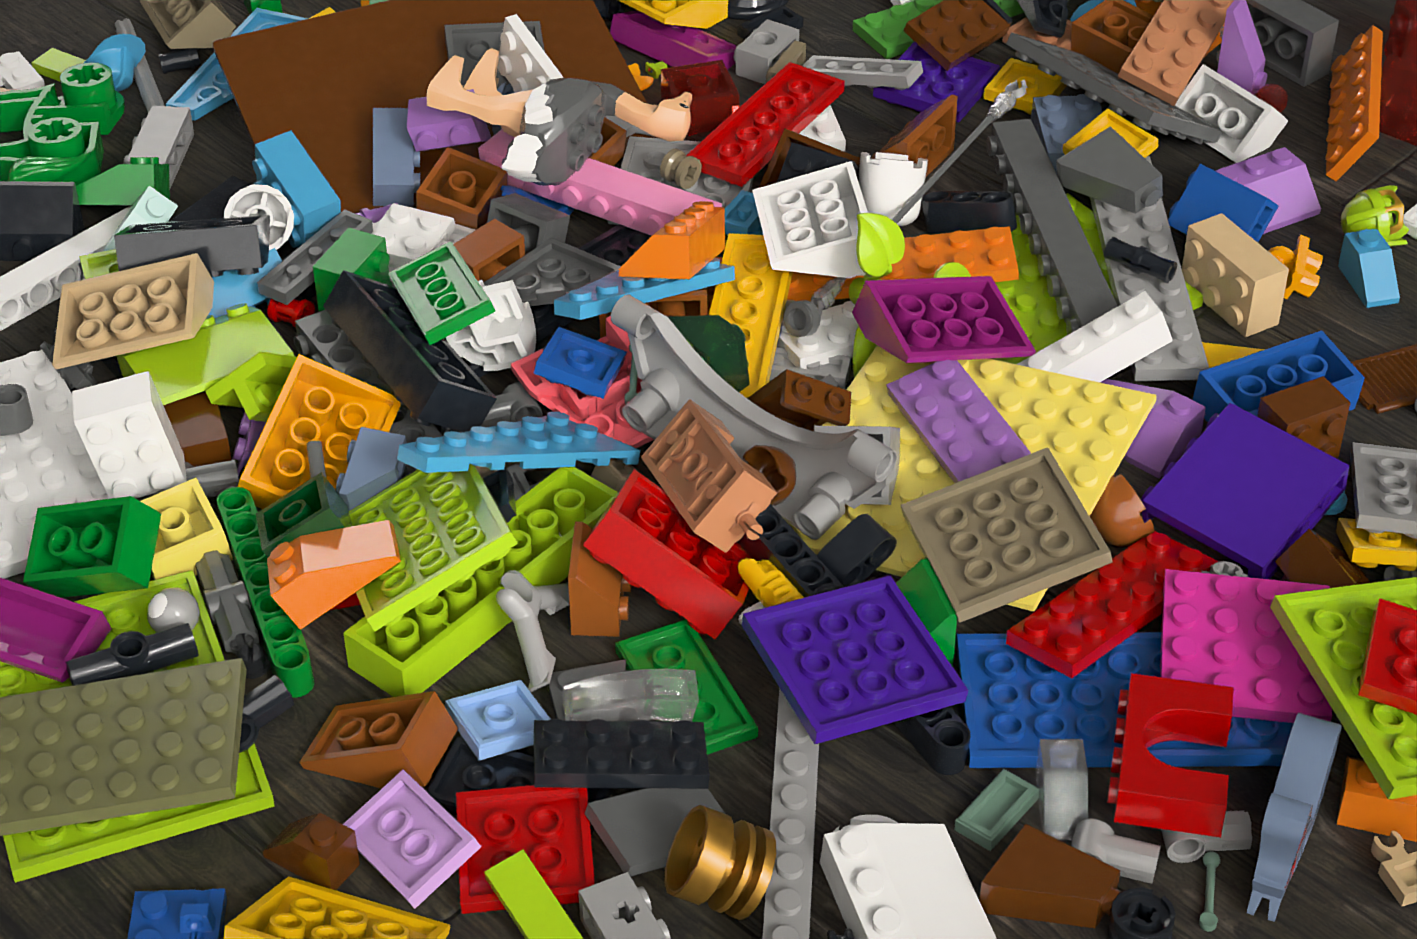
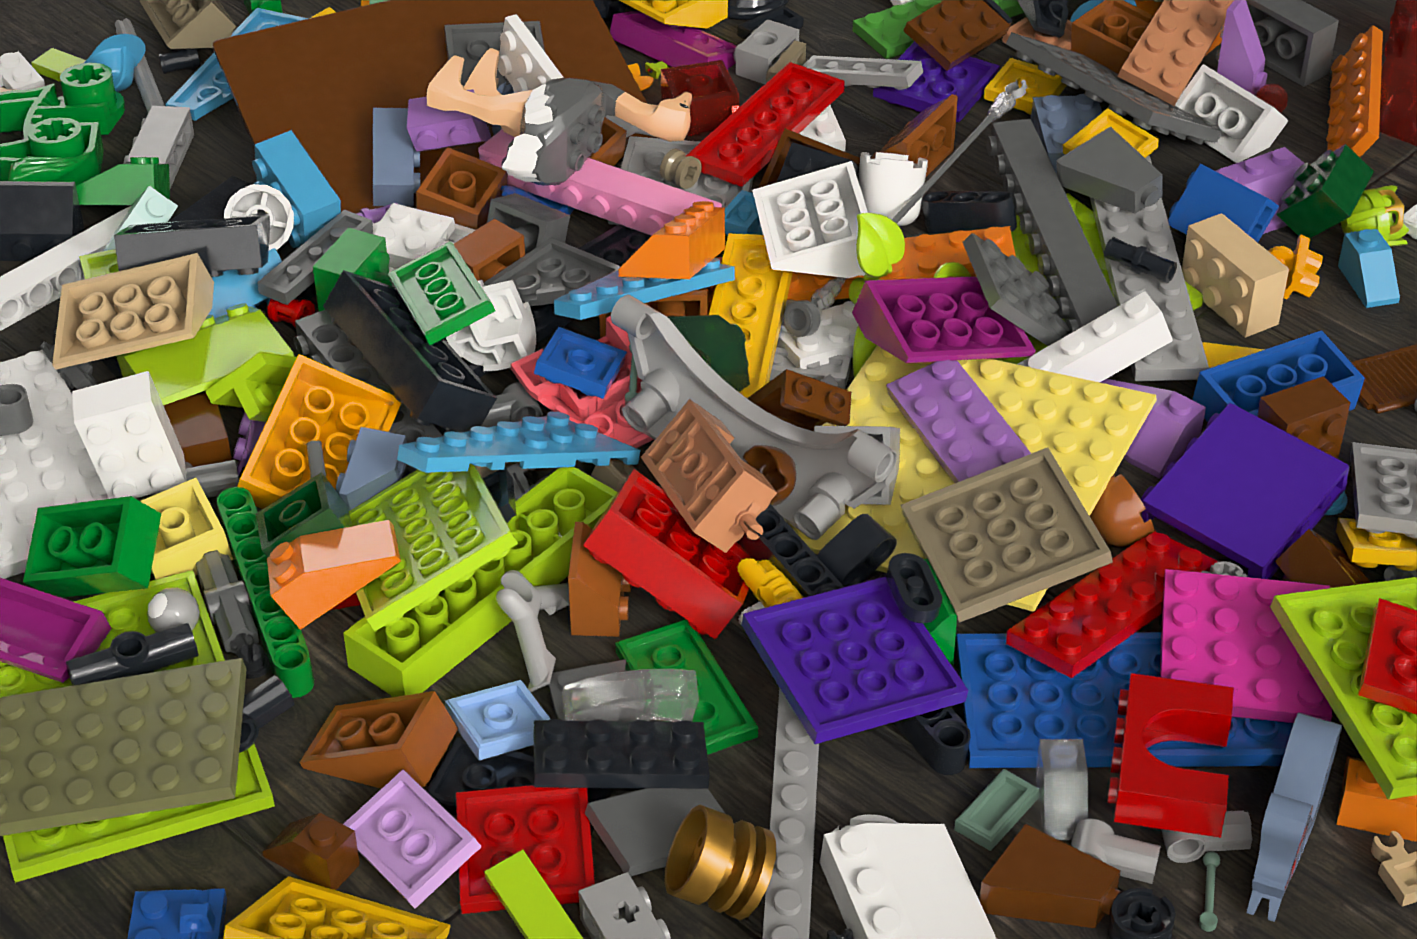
(914, 588): none -> black plate
(1015, 291): none -> dark grey plate
(1324, 191): none -> dark green brick

